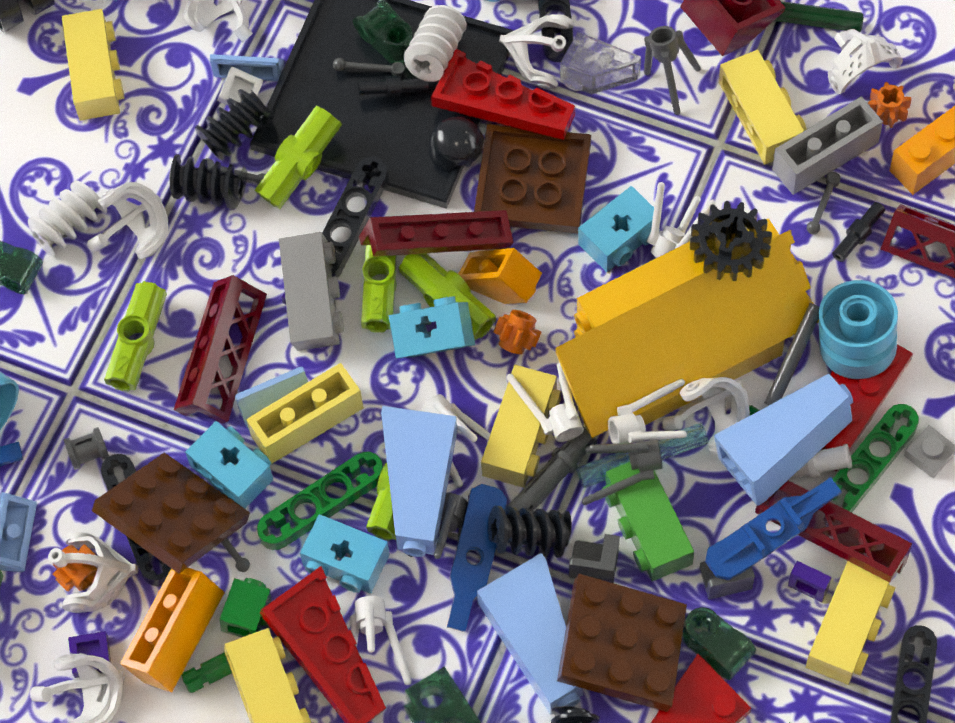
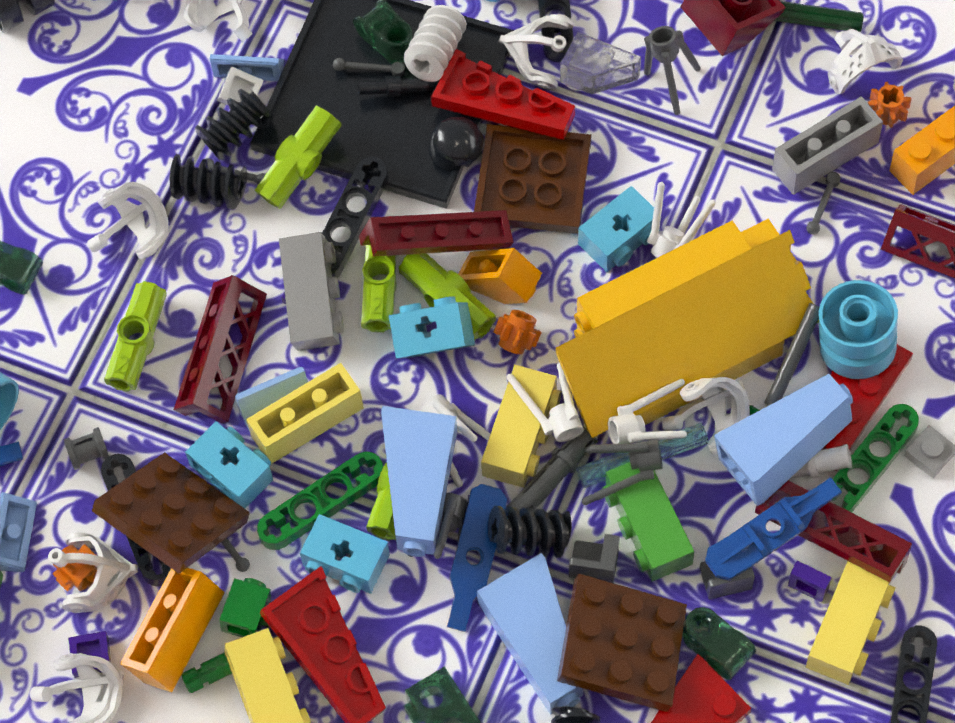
(64, 215): white piece -> none
(92, 64): light yellow brick -> none
(370, 619): white plant -> none
(744, 251): black gear -> none
(760, 103): light yellow brick -> none
(858, 231): black bar -> none

